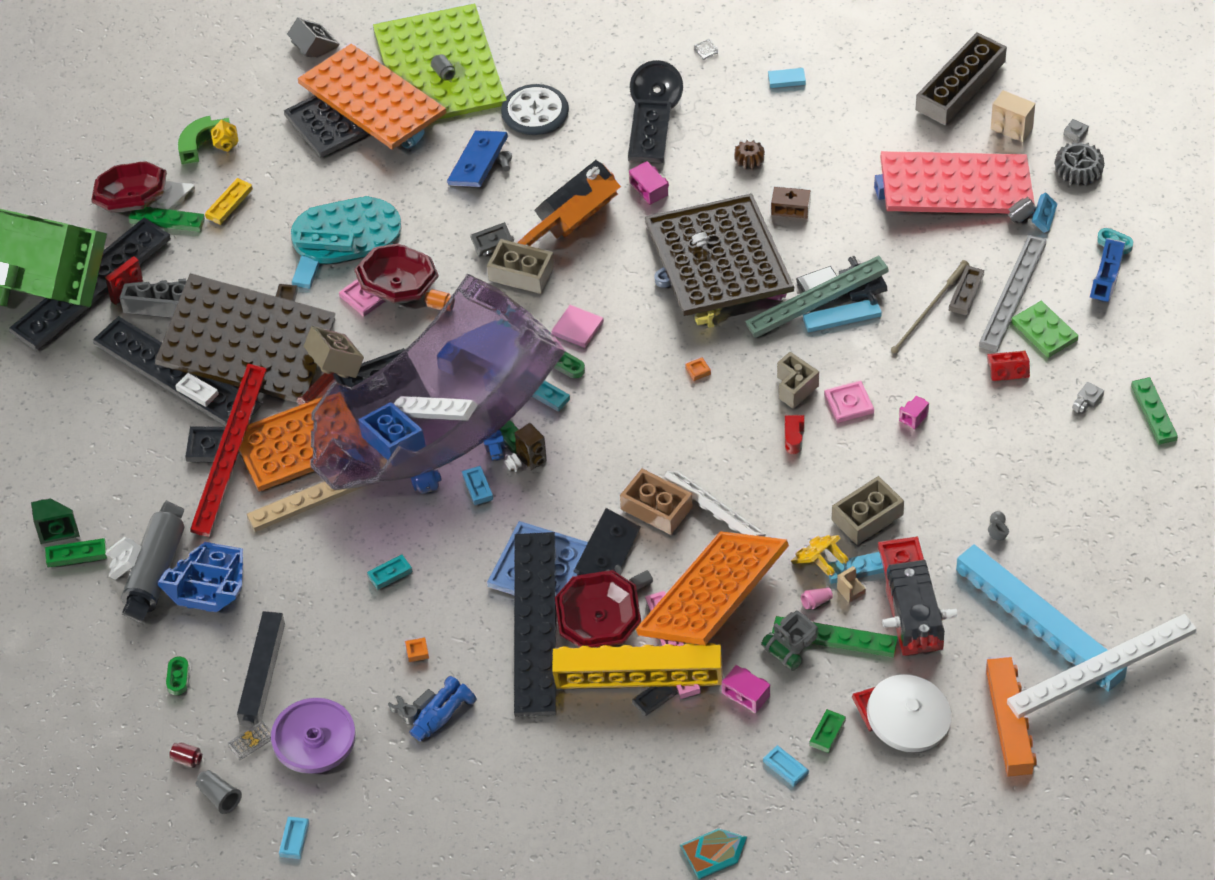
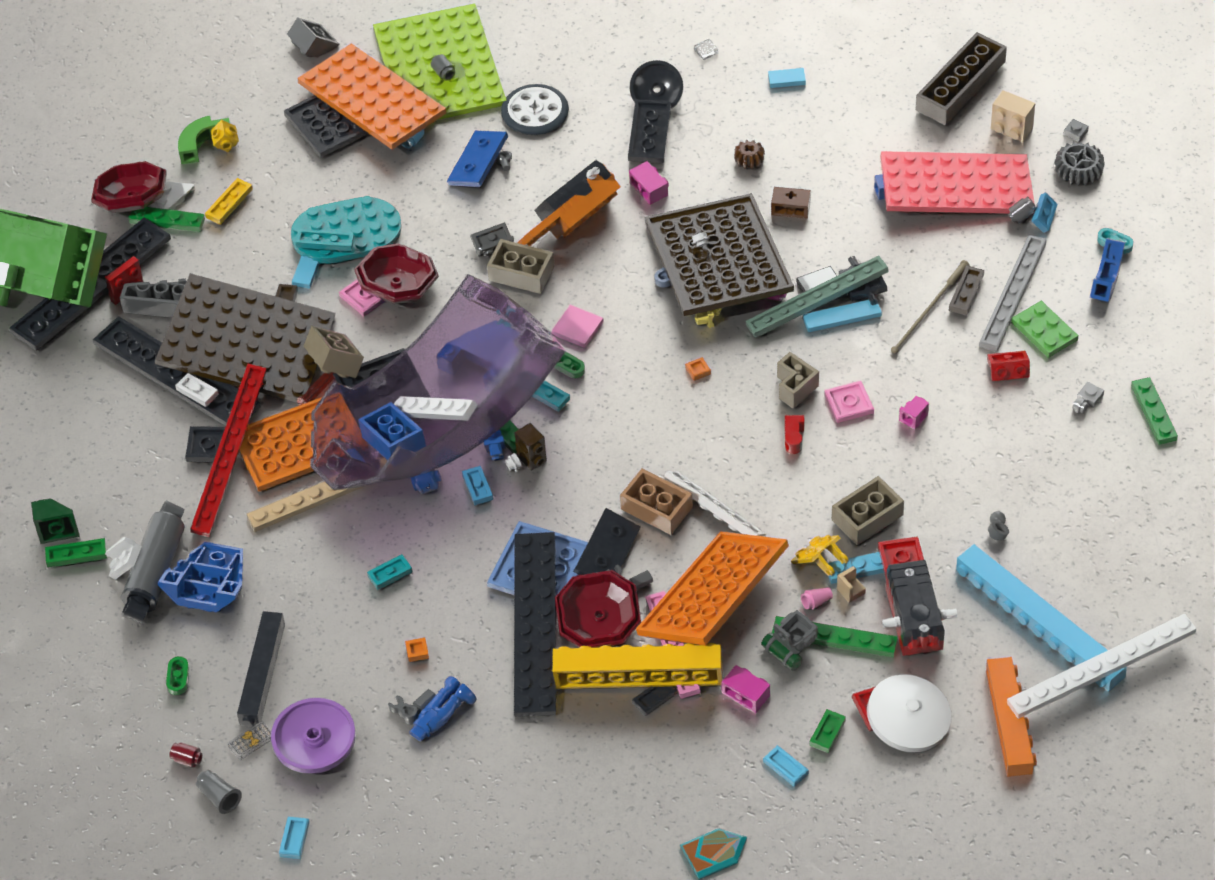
(436, 299): orange brick -> none

